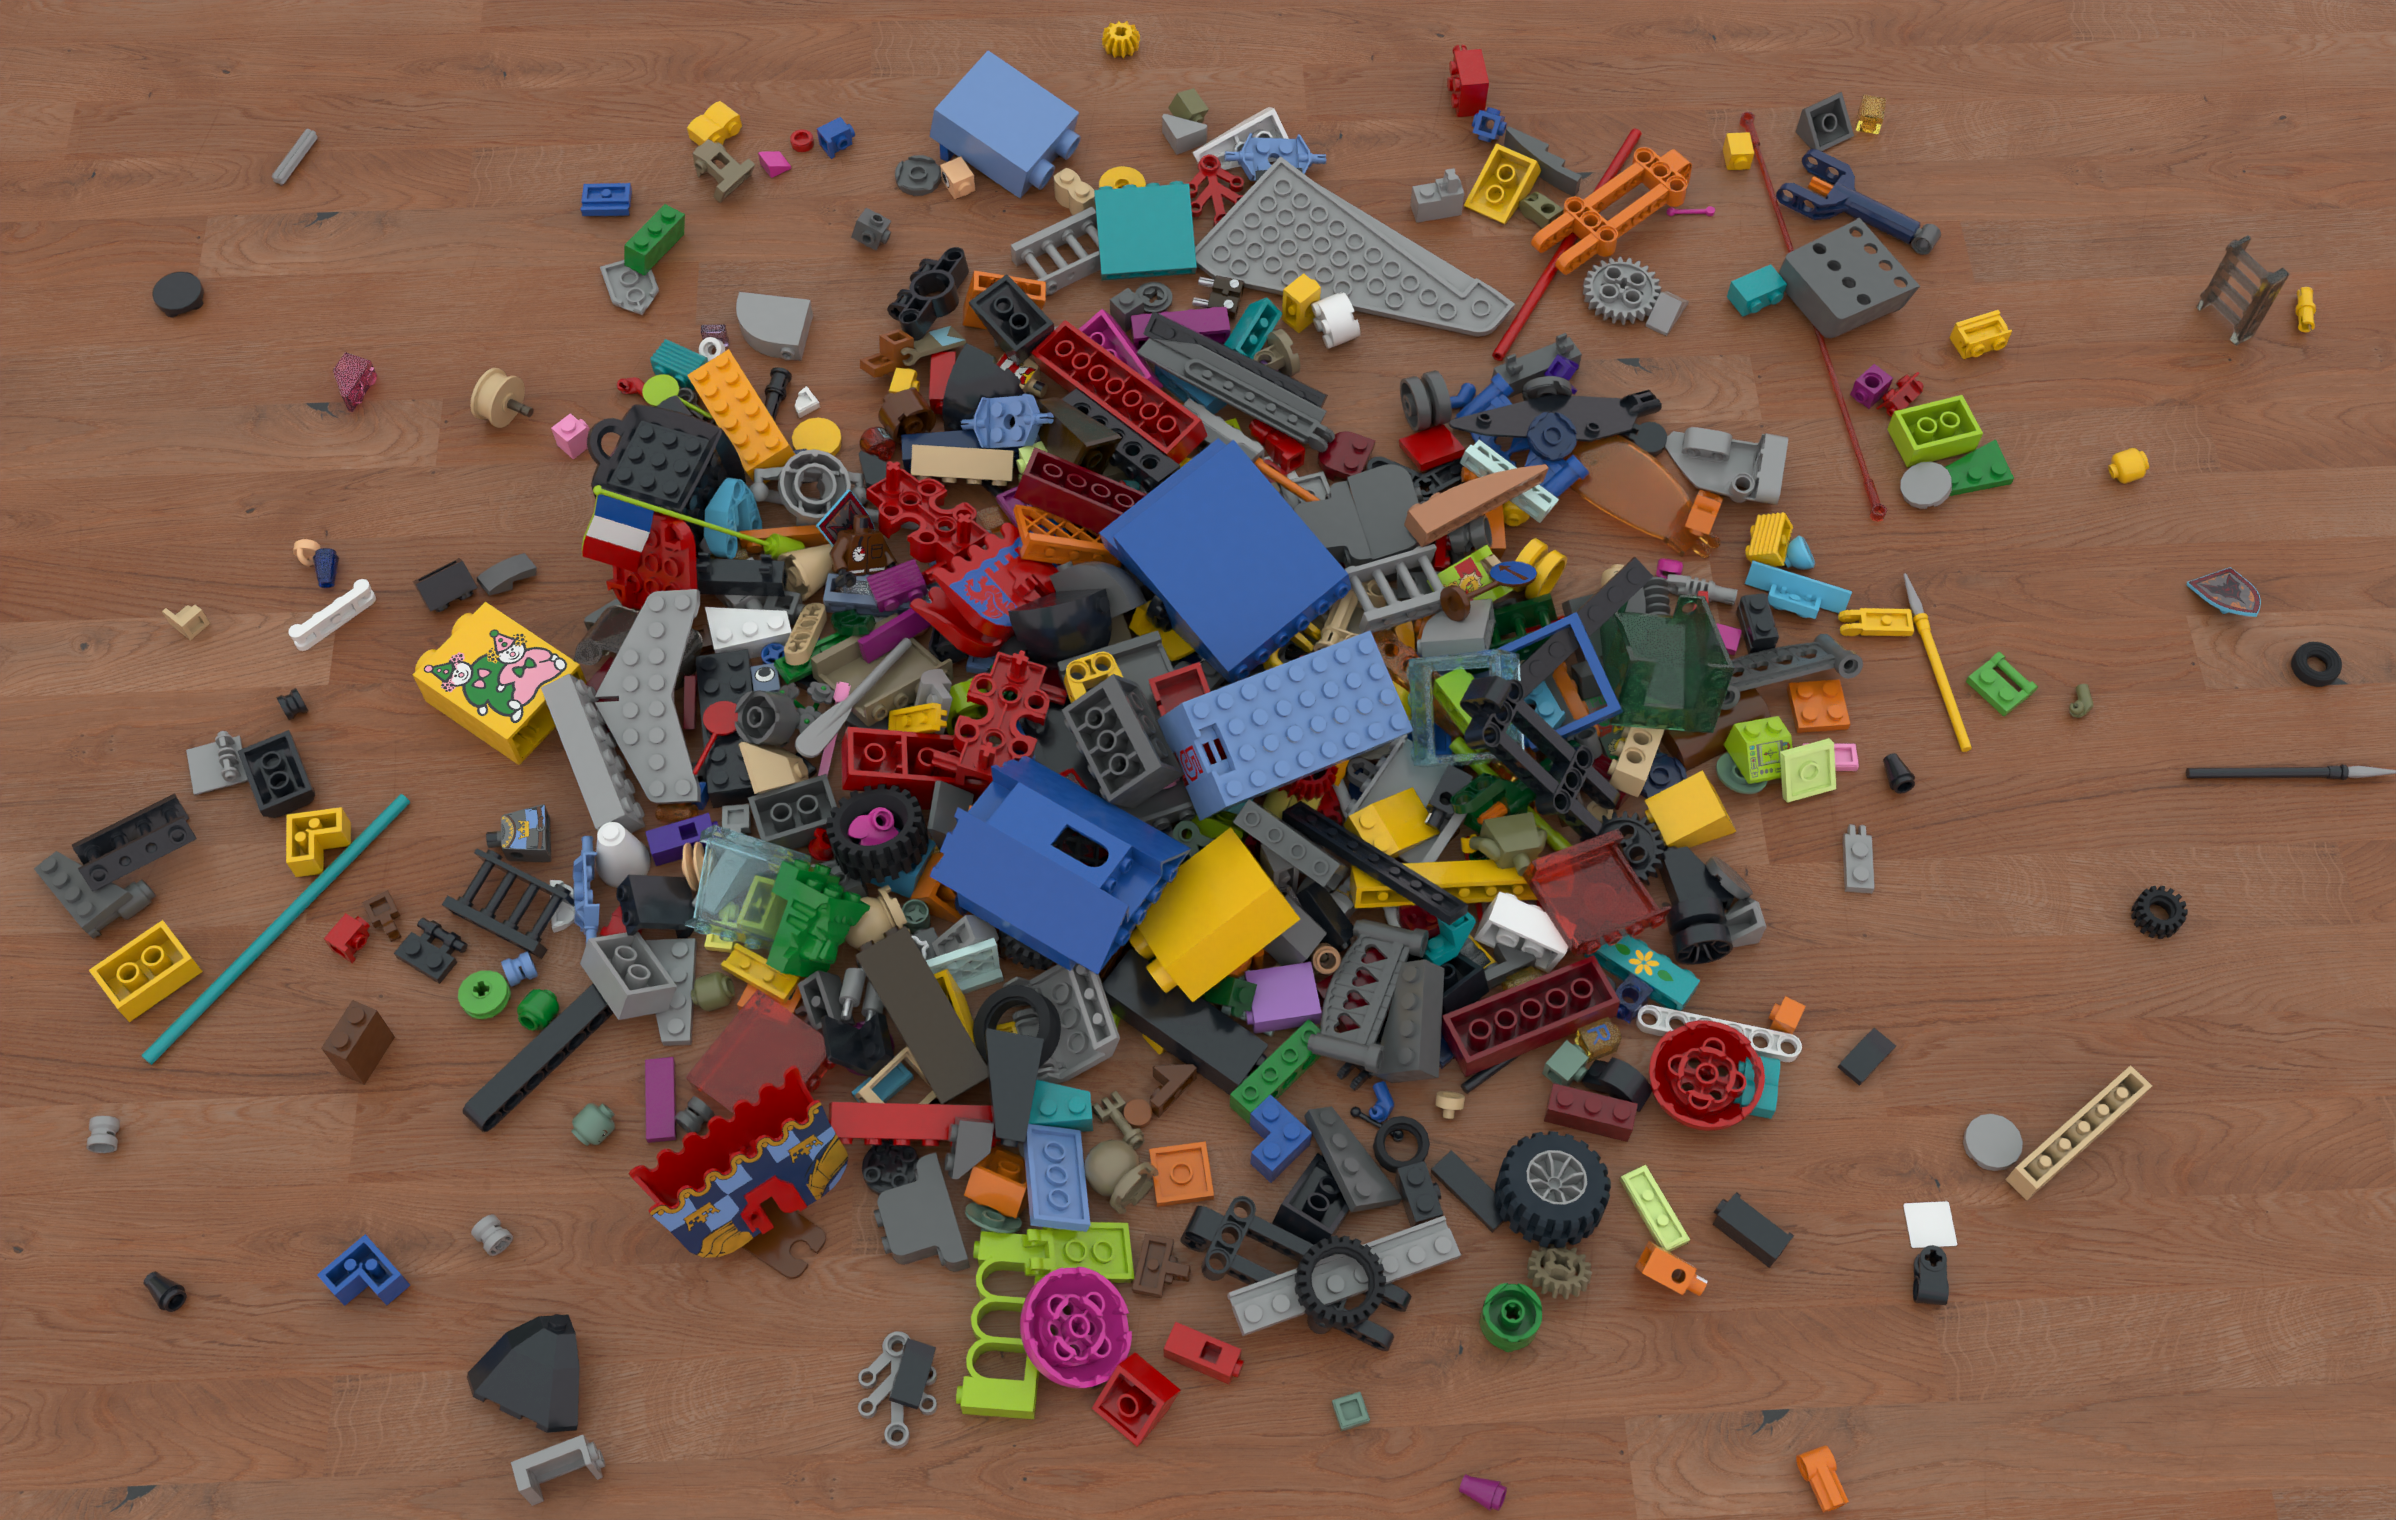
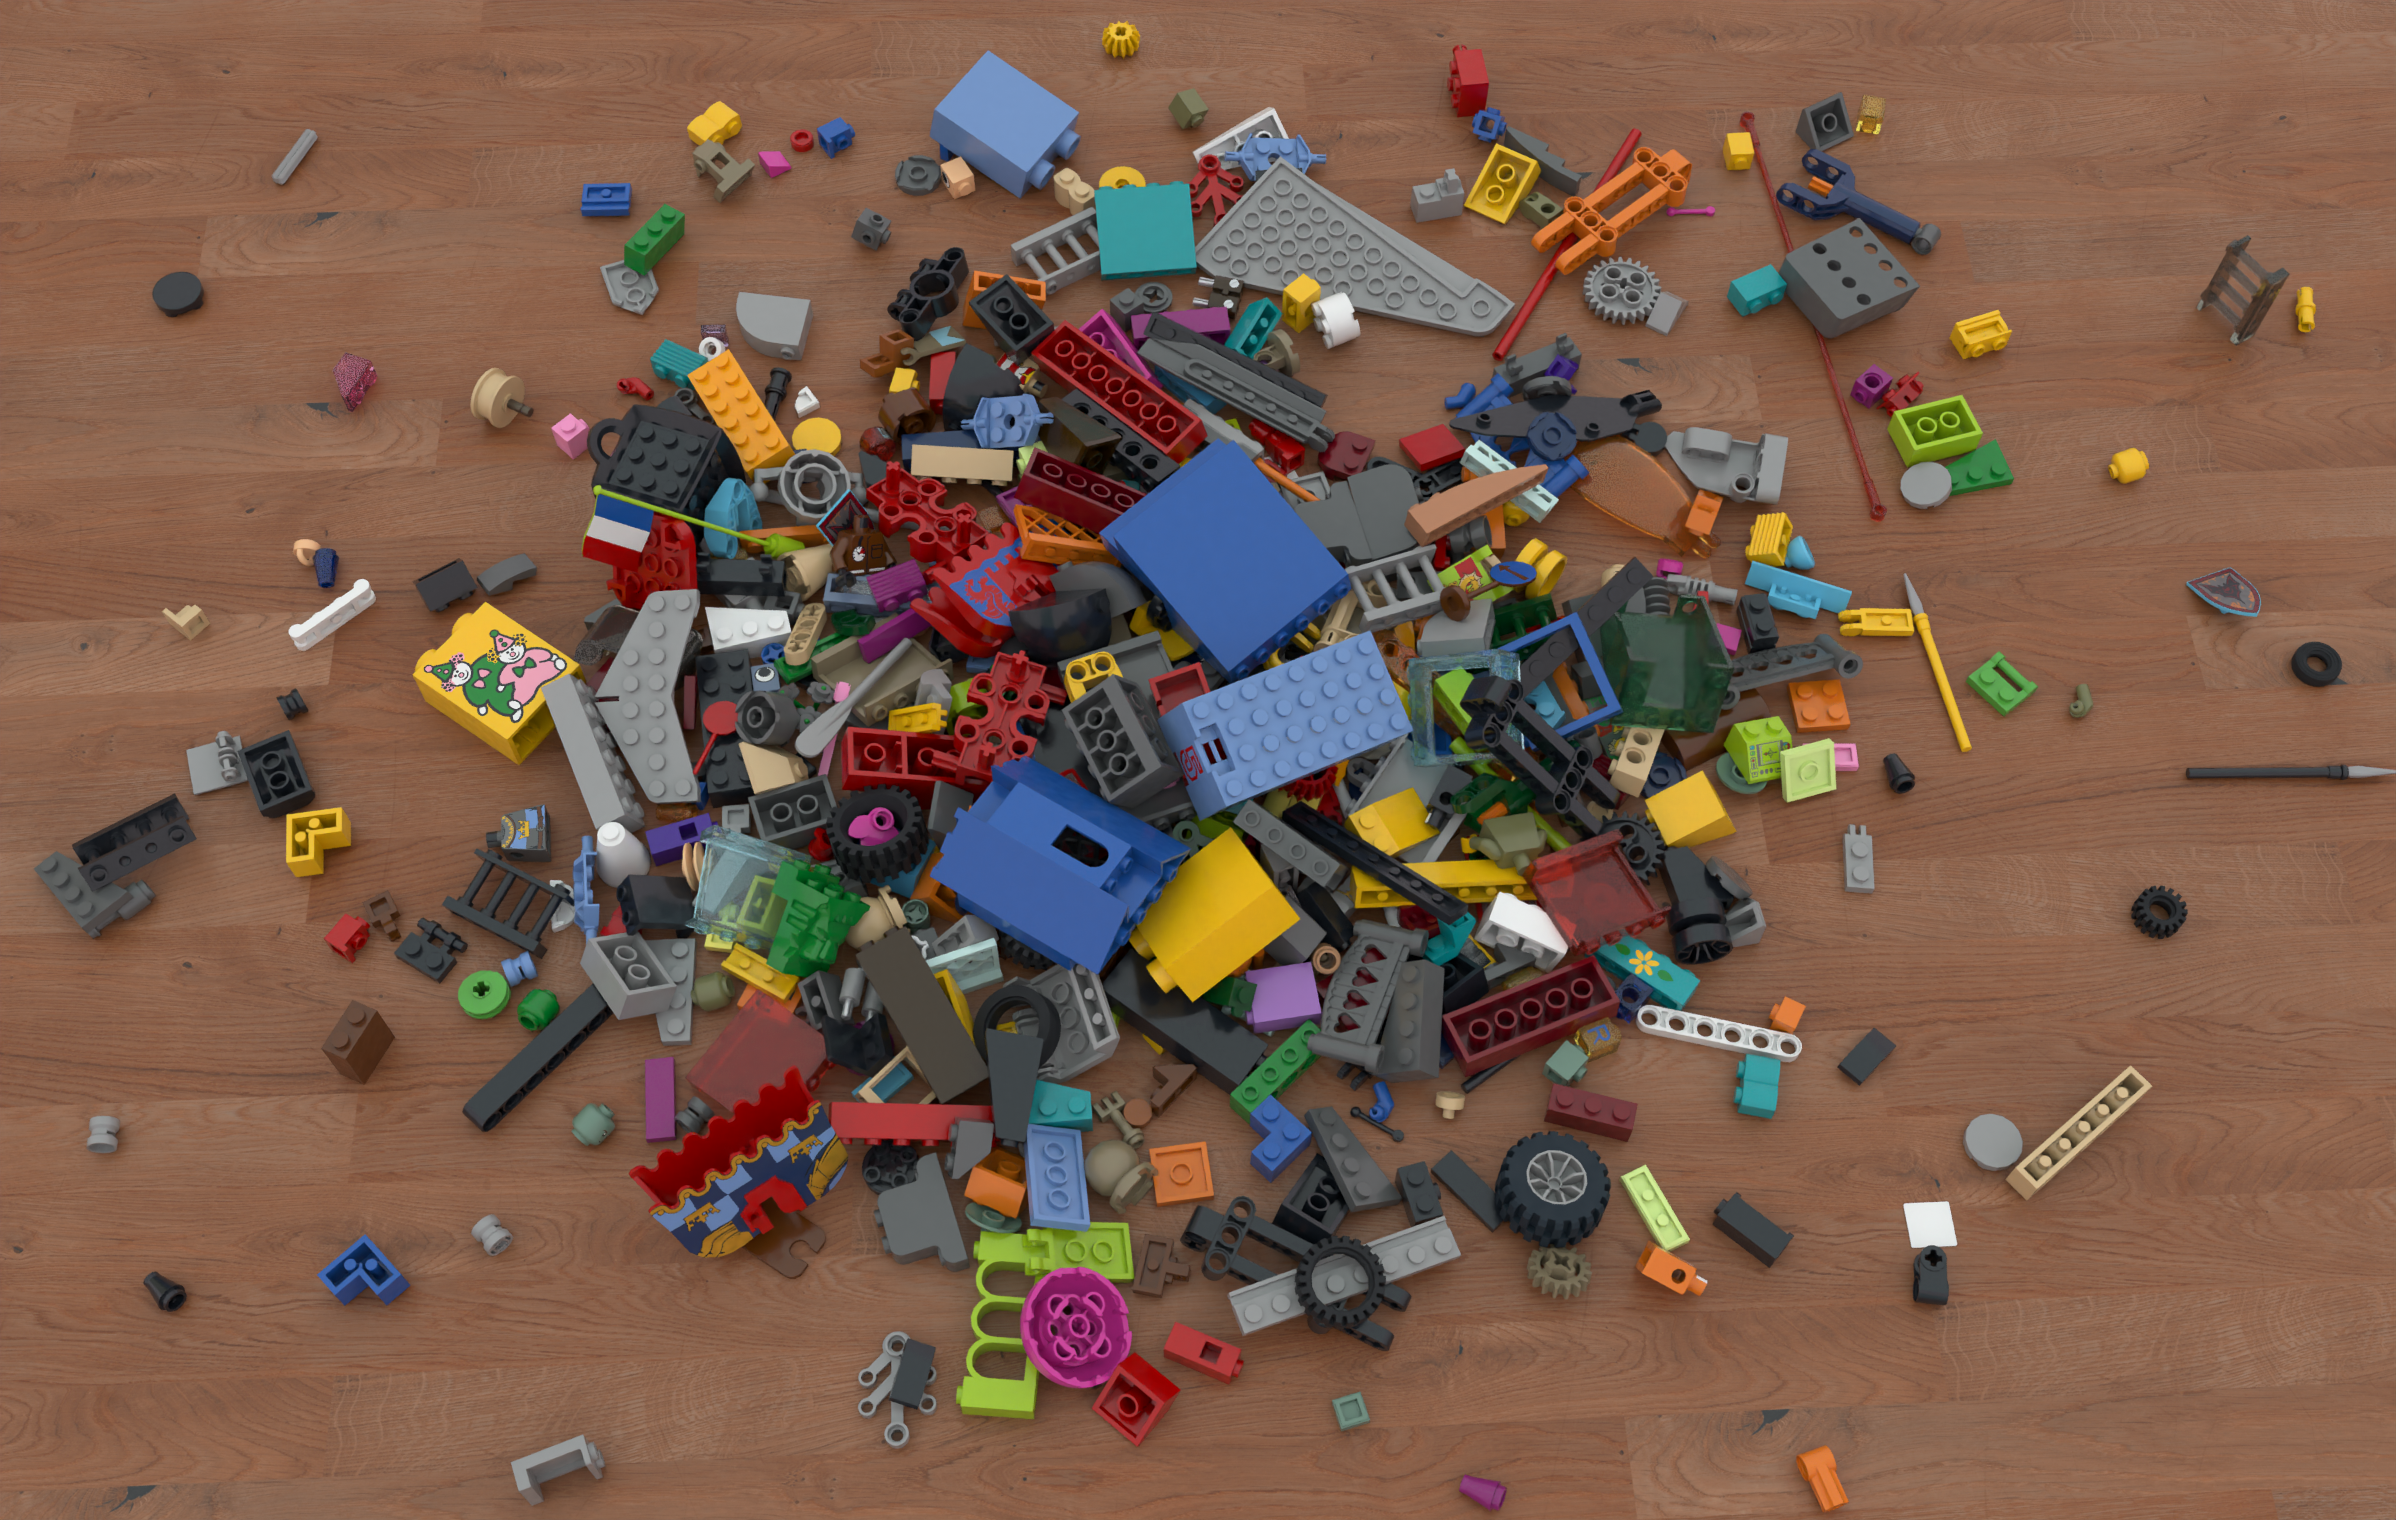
(145, 971): yellow brick -> none
(207, 998): teal piece -> none
(533, 1373): black brick -> none
(665, 386): lime piece -> none
(1183, 133): light grey slope -> none
(1409, 1125): black tyre -> none
(1425, 400): dark grey wheel -> none
(1509, 1300): green brick -> none
(1619, 1081): black brick -> none
(1714, 1047): red brick -> none

